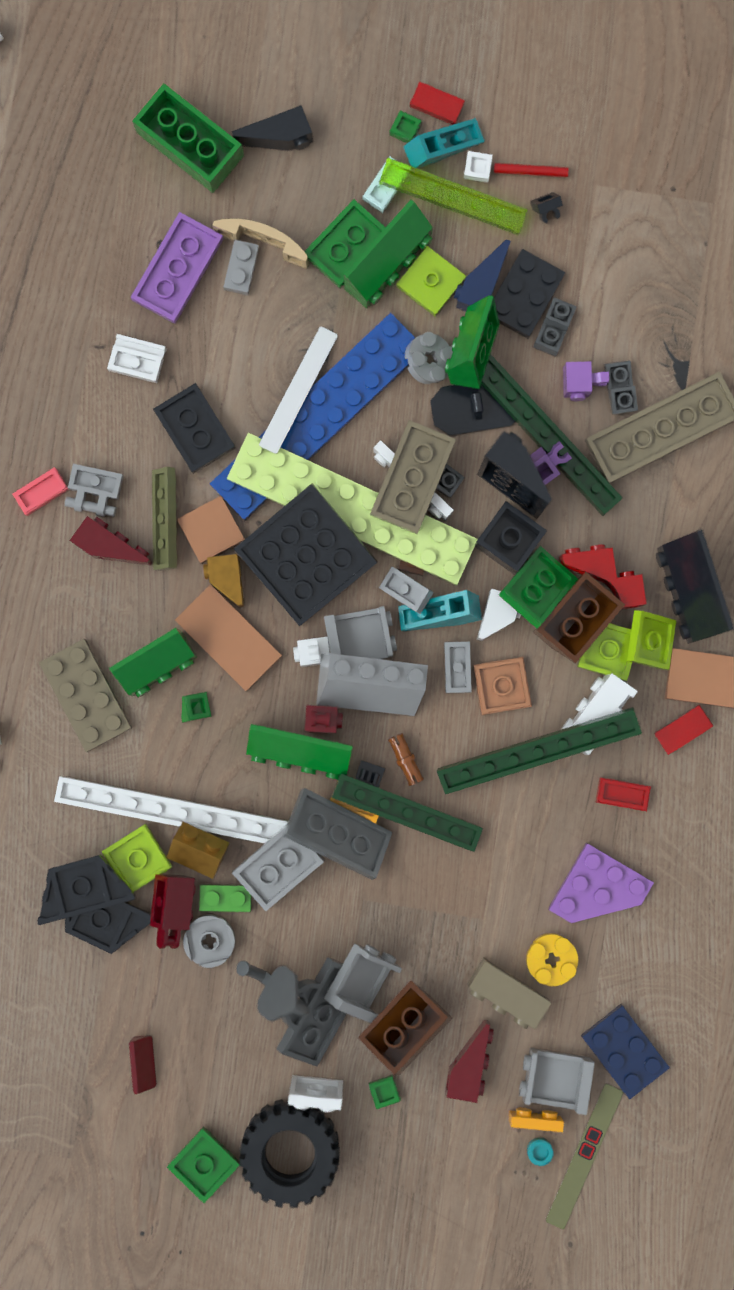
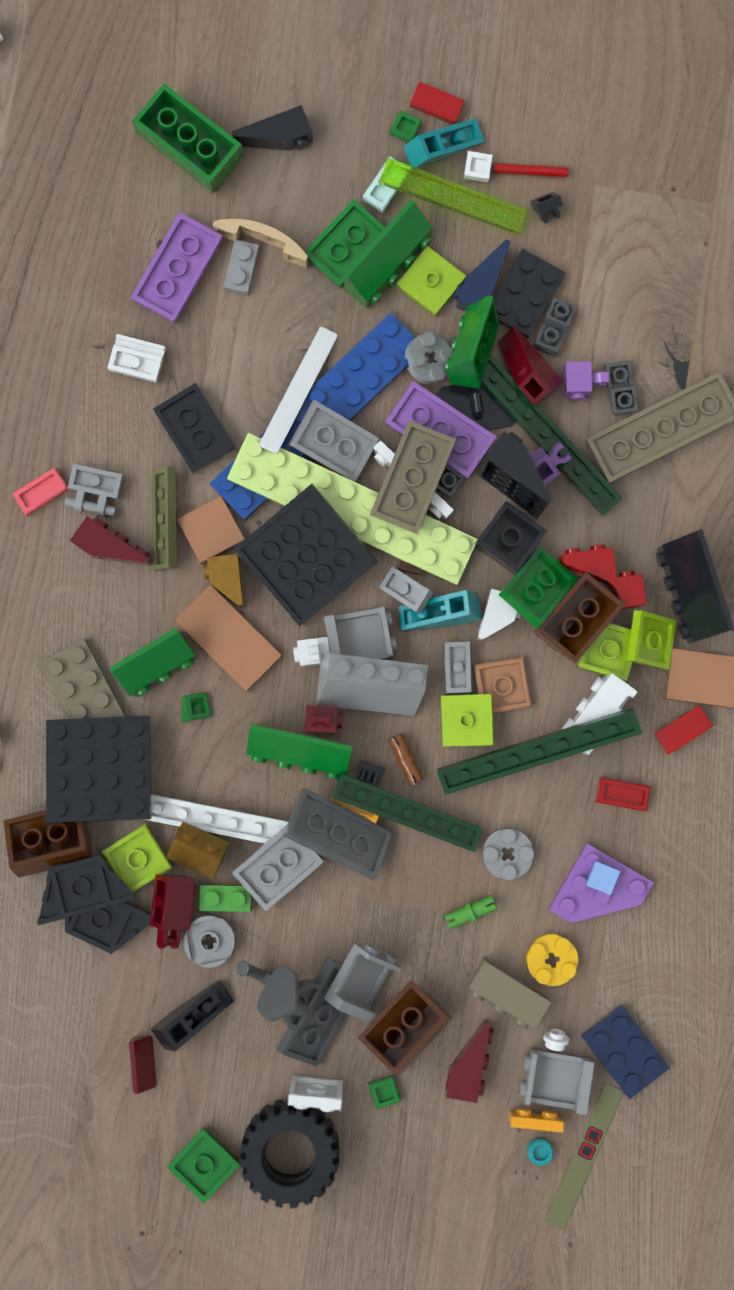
(38, 846): none -> reddish brown slope
(98, 769): none -> black plate
(191, 1017): none -> black slope
(334, 441): none -> light grey plate
(432, 412): none -> medium lavender plate
(467, 720): none -> lime plate
(470, 912): none -> bright green pin
(522, 853): none -> light grey plate
(528, 367): none -> dark red slope
(556, 1039): none -> white plate
(602, 878): none -> light blue tile

